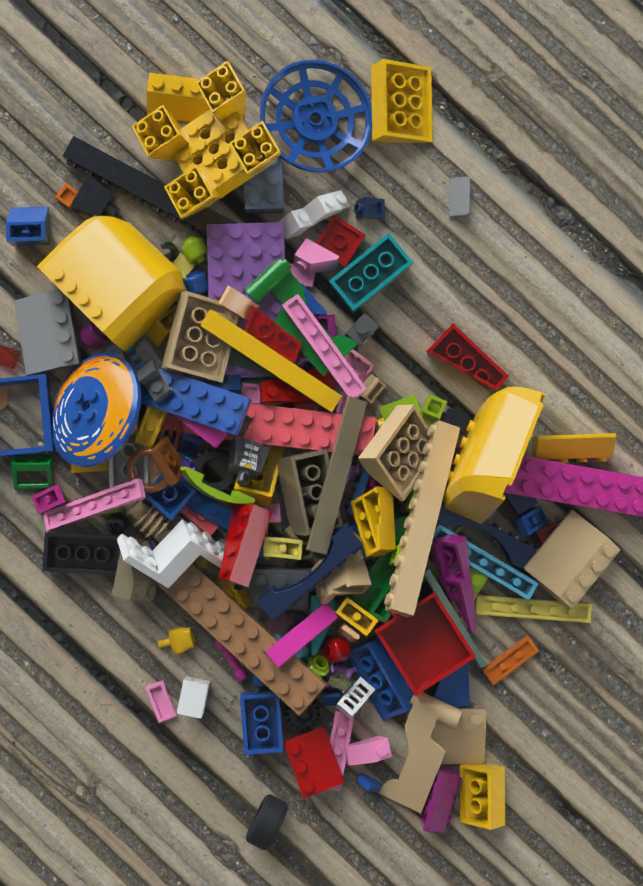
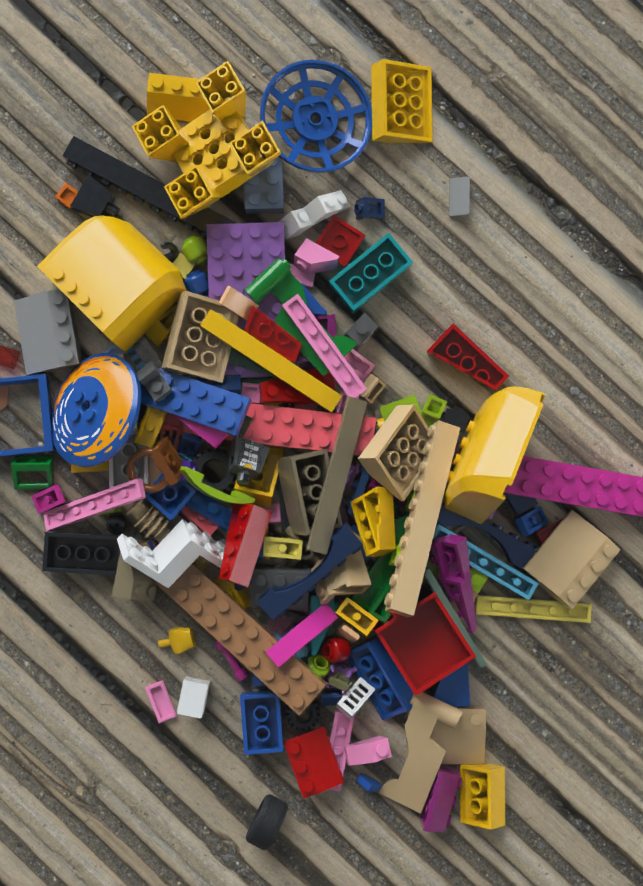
(28, 226): blue slope -> none
(92, 336): magenta head -> none
(510, 660): orange tile -> none
(574, 447): yellow slope -> none

